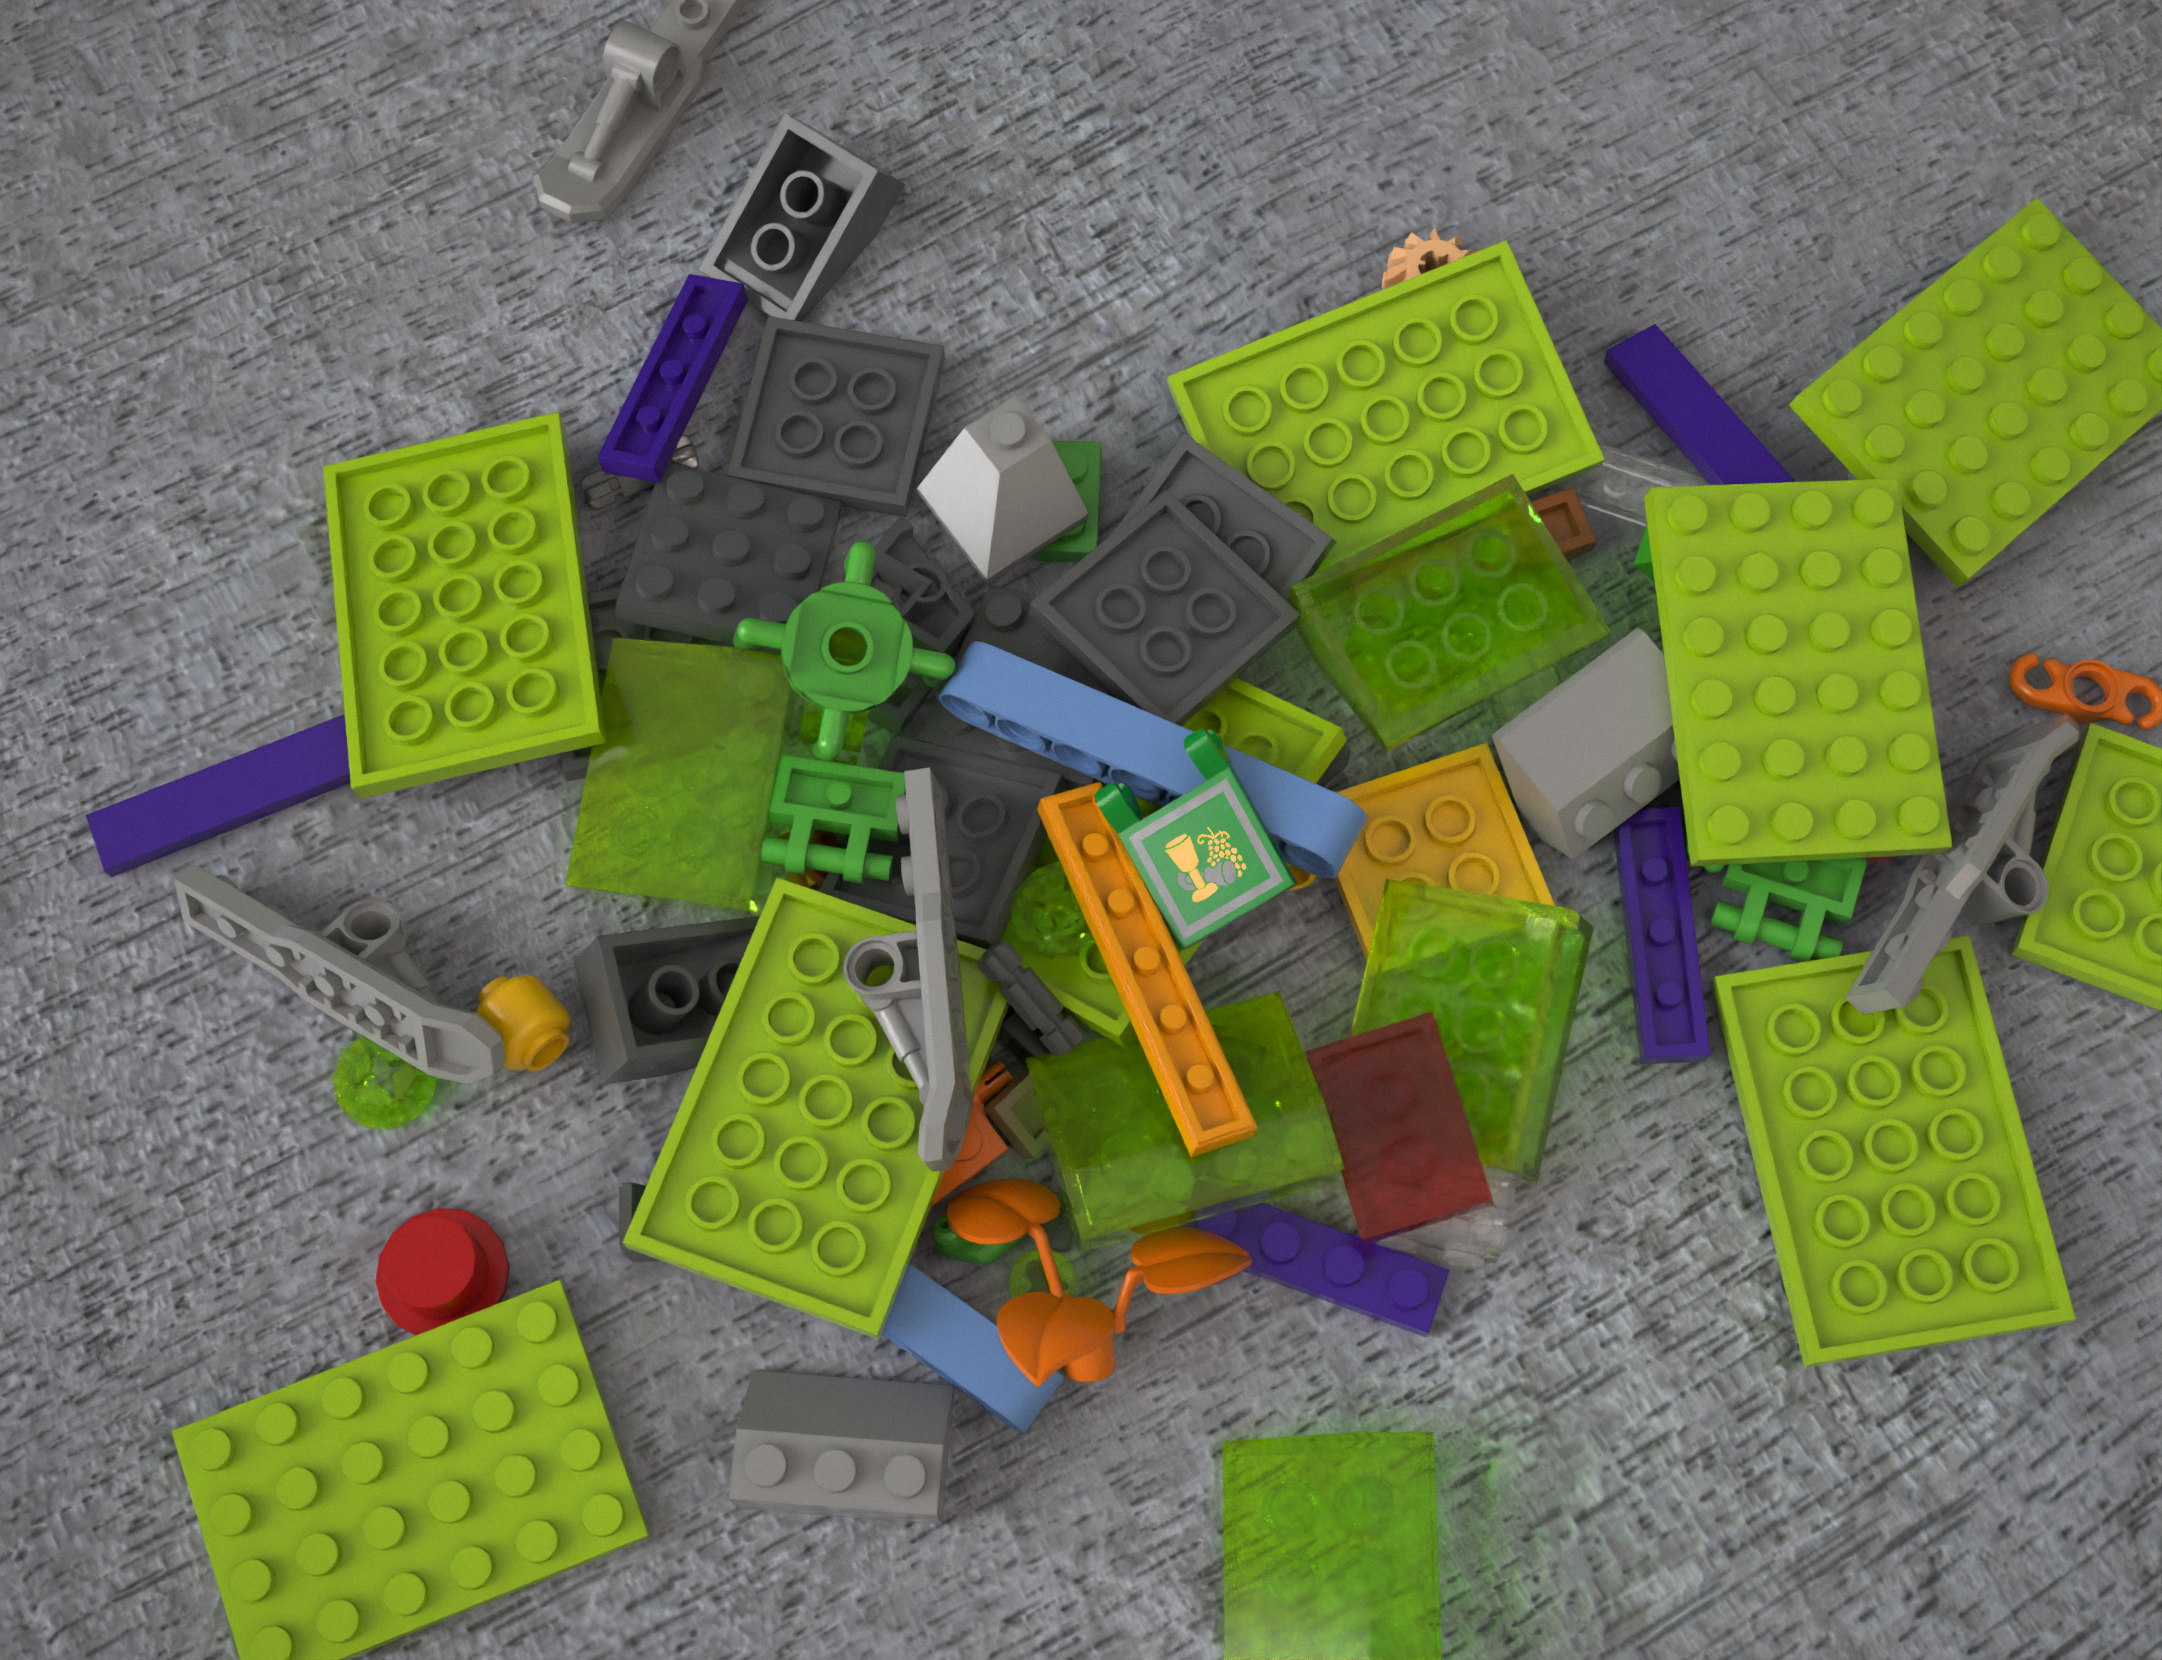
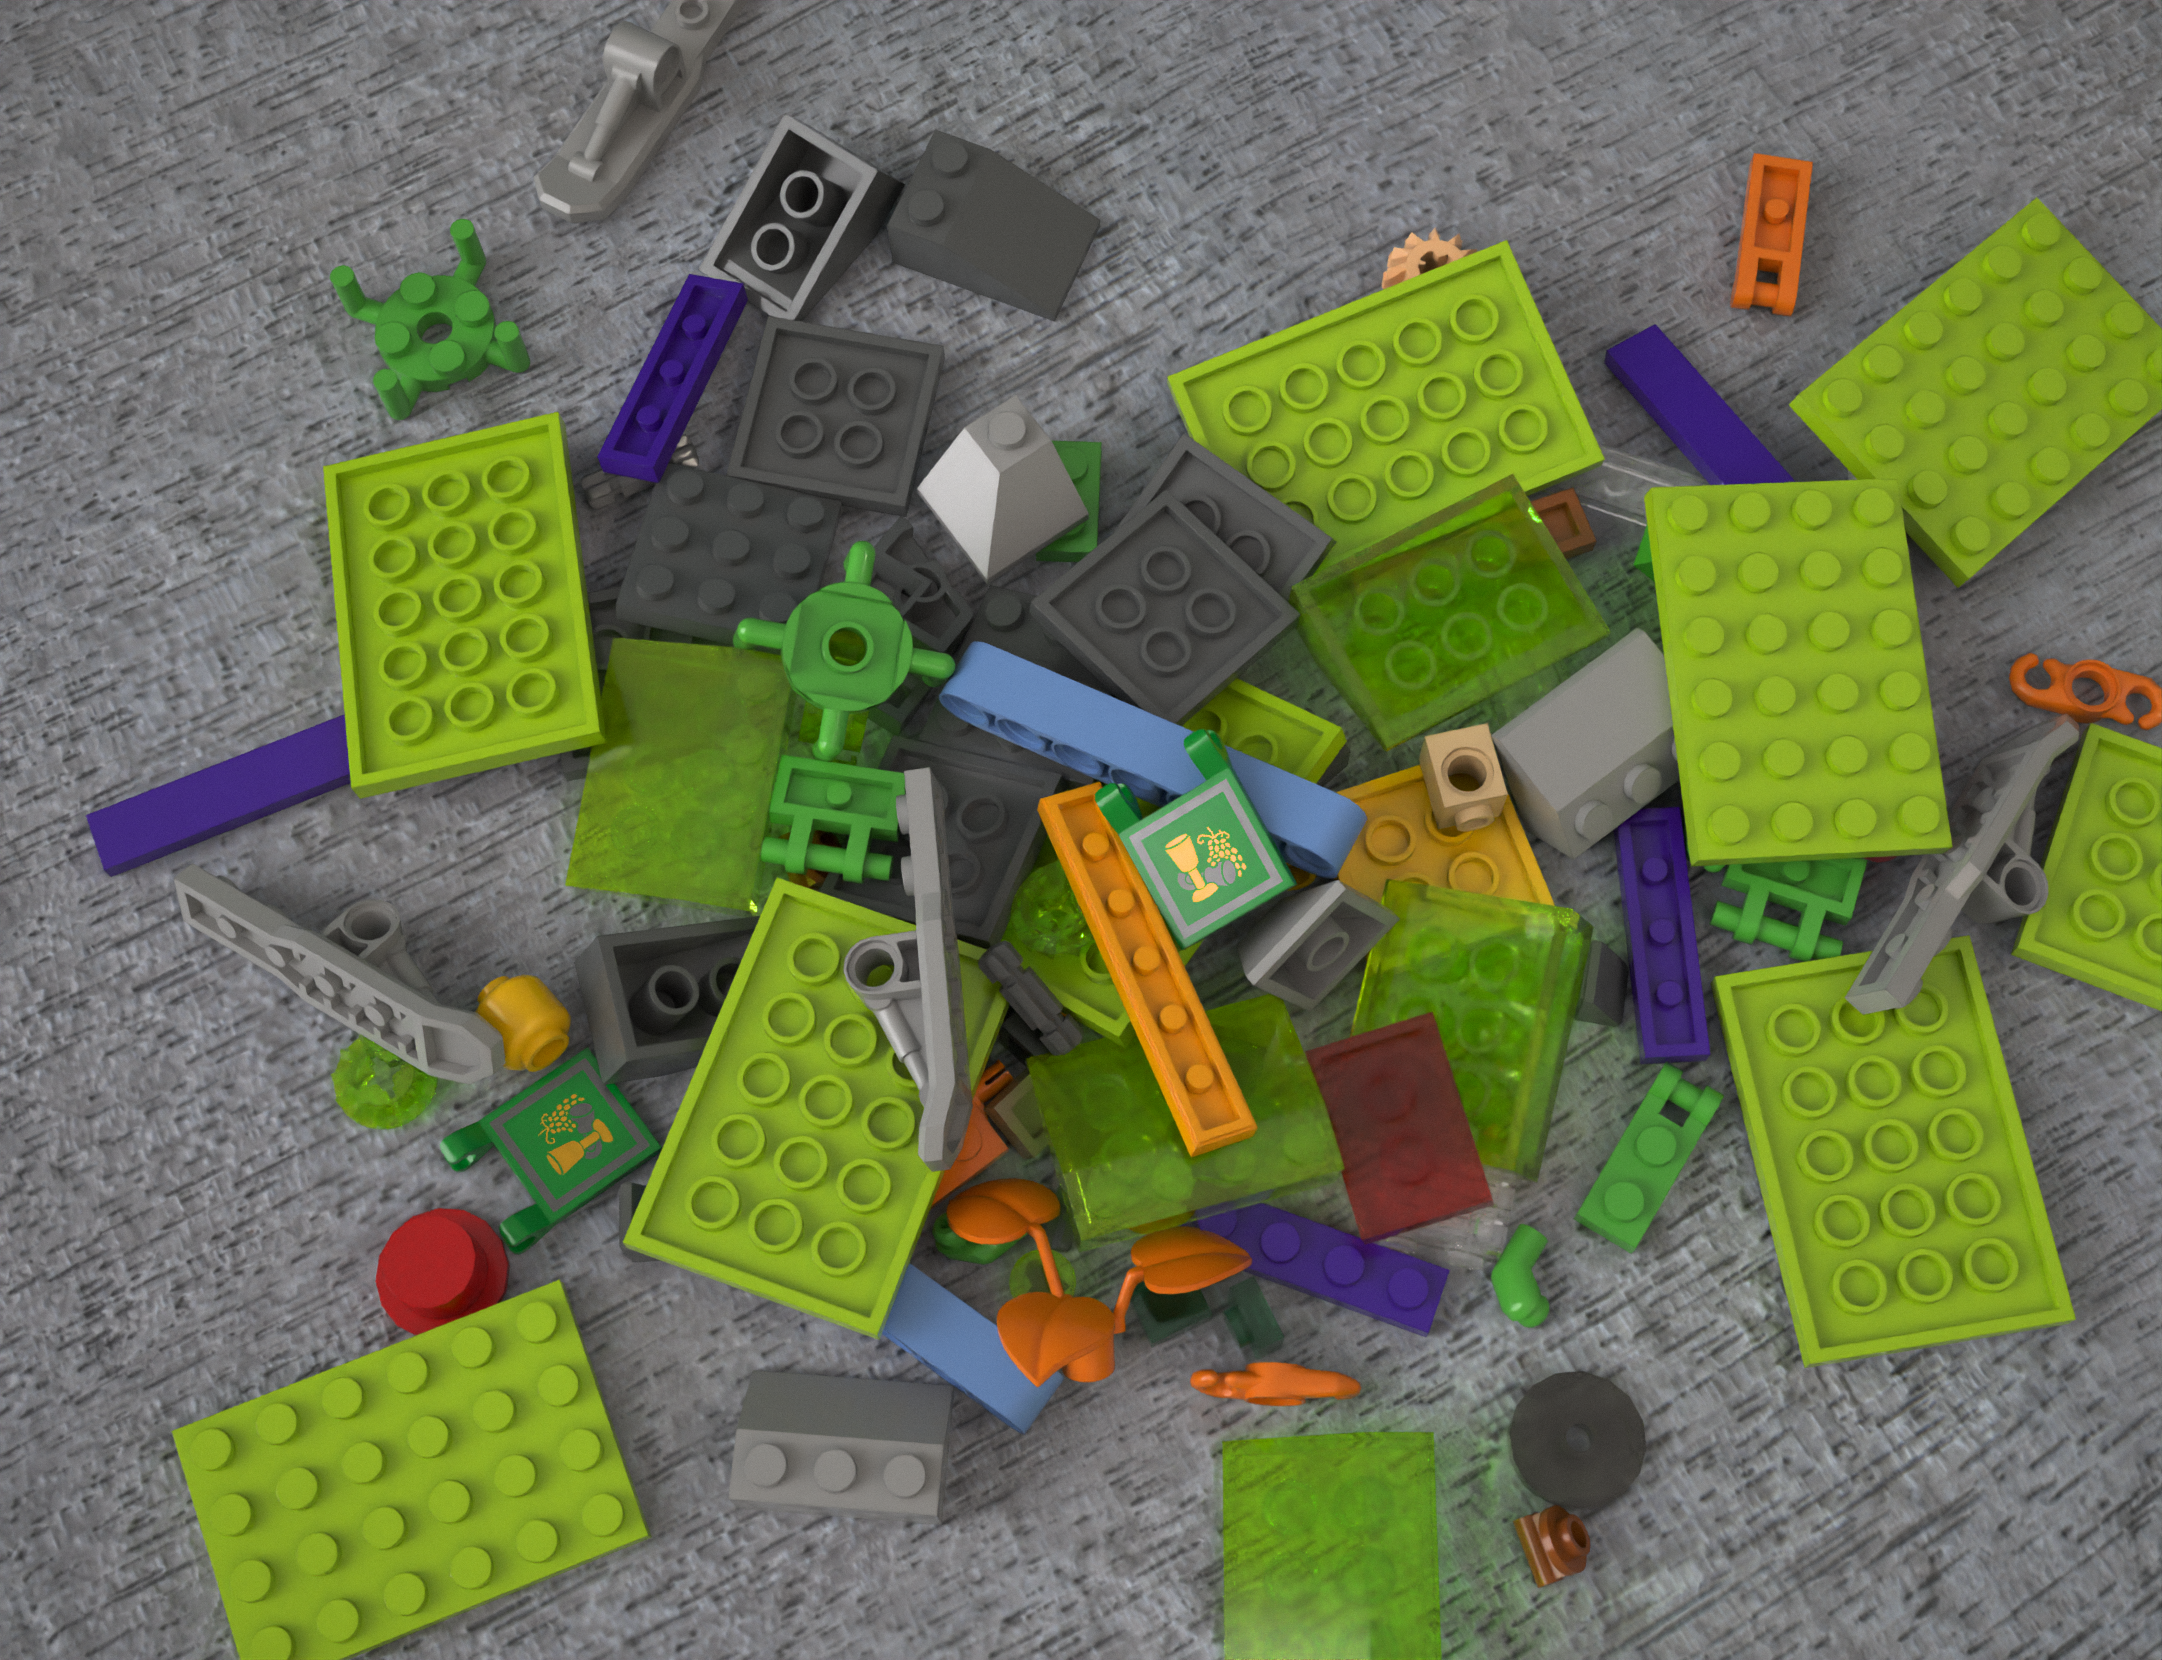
(431, 301): none -> bright green plate
(563, 1143): none -> green flag
(989, 227): none -> dark grey slope
(1168, 1314): none -> clear green plate
(1252, 1319): none -> clear green plate
(1275, 1384): none -> orange piece
(1312, 941): none -> light grey slope
(1470, 753): none -> tan brick
(1514, 1279): none -> bright green arm
(1547, 1461): none -> clear smoke plate
(1553, 1544): none -> dark orange plate
(1602, 987): none -> dark grey slope
(1647, 1160): none -> bright green plate
(1772, 233): none -> orange plate

